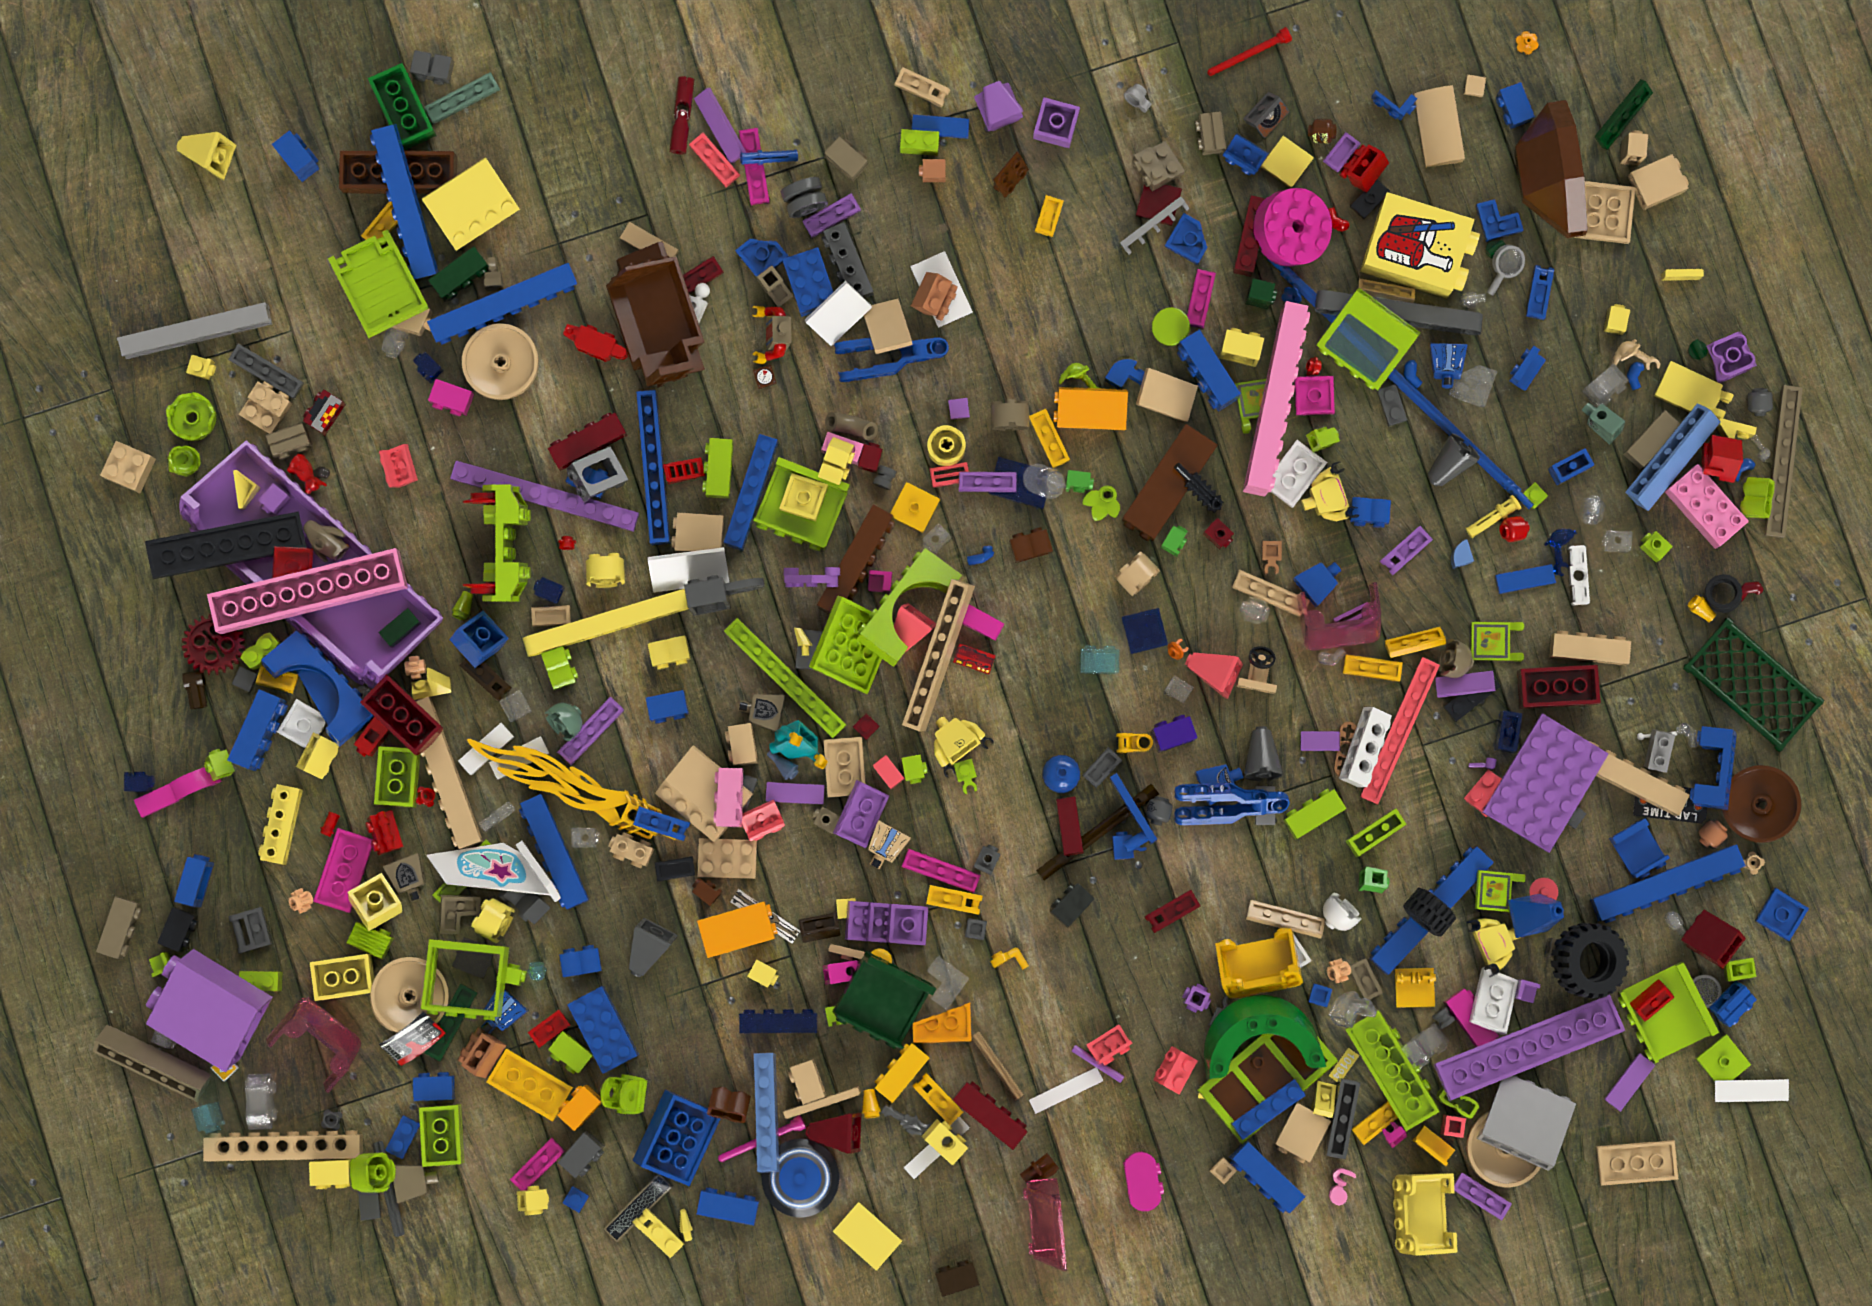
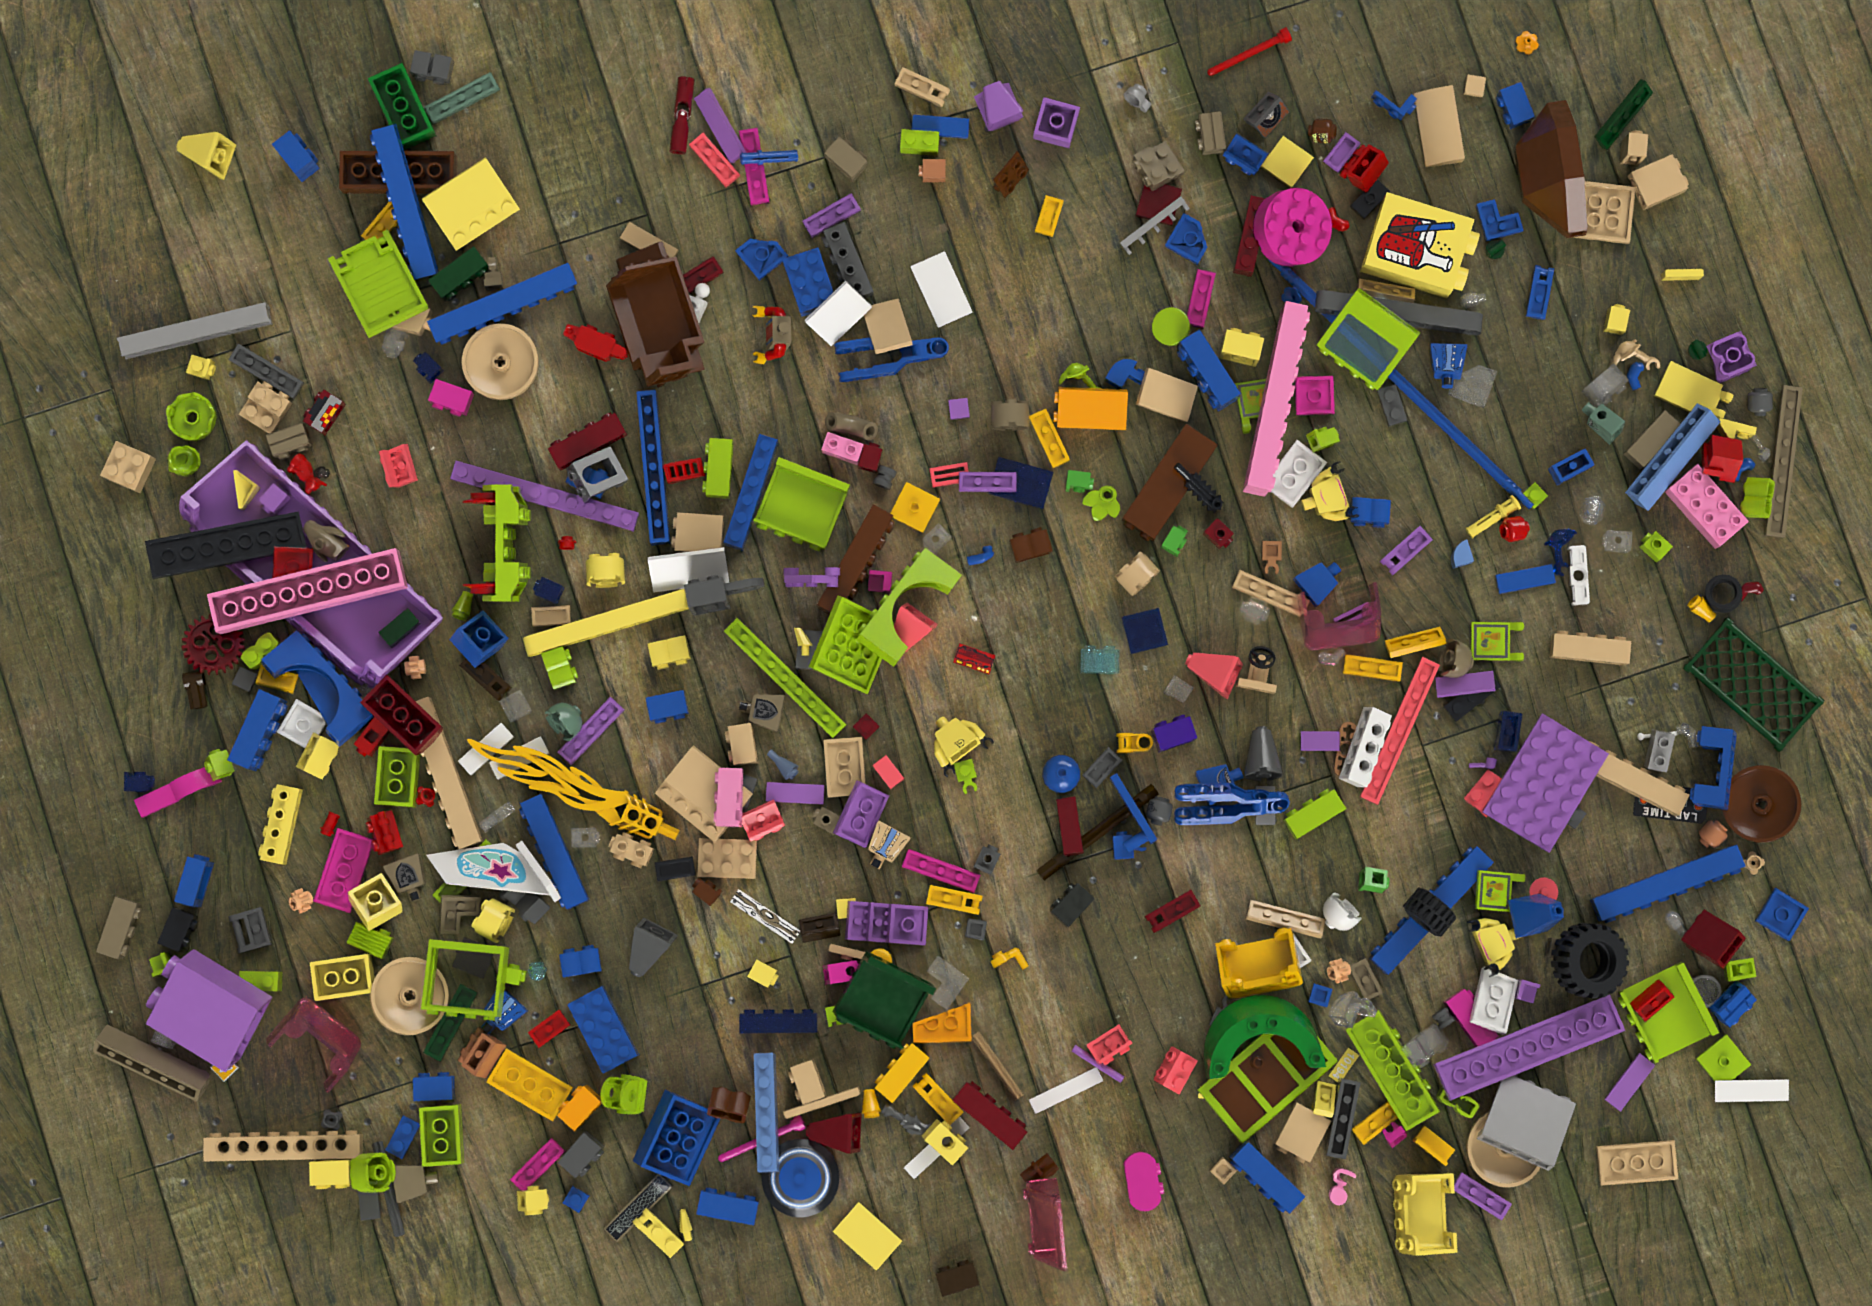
(208, 1117): clear light blue brick -> none
(260, 1101): clear brick -> none
(413, 1039): sticker -> none
(432, 686): light yellow slope -> none
(570, 1052): lime brick -> none
(660, 823): blue plate -> none
(737, 929): light orange brick -> none
(764, 377): tile -> none
(774, 286): dark tan brick -> none
(797, 741): teal torso -> none
(803, 497): light yellow plate -> none
(804, 197): dark grey wheel -> none
(836, 461): light yellow piece -> none
(914, 769): lime brick -> none
(934, 295): nougat brick -> none
(938, 655): tan brick -> none
(954, 438): light yellow brick -> none
(982, 623): dark pink slope -> none
(1044, 481): clear piece -> none
(1176, 650): orange plate -> none
(1204, 999): medium lavender brick -> none
(1261, 294): dark green brick -> none
(1268, 1109): blue plate -> none
(1313, 366): red plate -> none
(1375, 832): lime brick -> none
(1410, 373): blue arm -> none
(1415, 987): yellow hinge -> none
(1452, 460): dark grey cone -> none
(1453, 1126): coral brick -> none
(1507, 263): piece -> none
(1527, 370): blue bracket -> none
(1558, 686): dark red brick -> none
(1638, 849): blue panel -> none

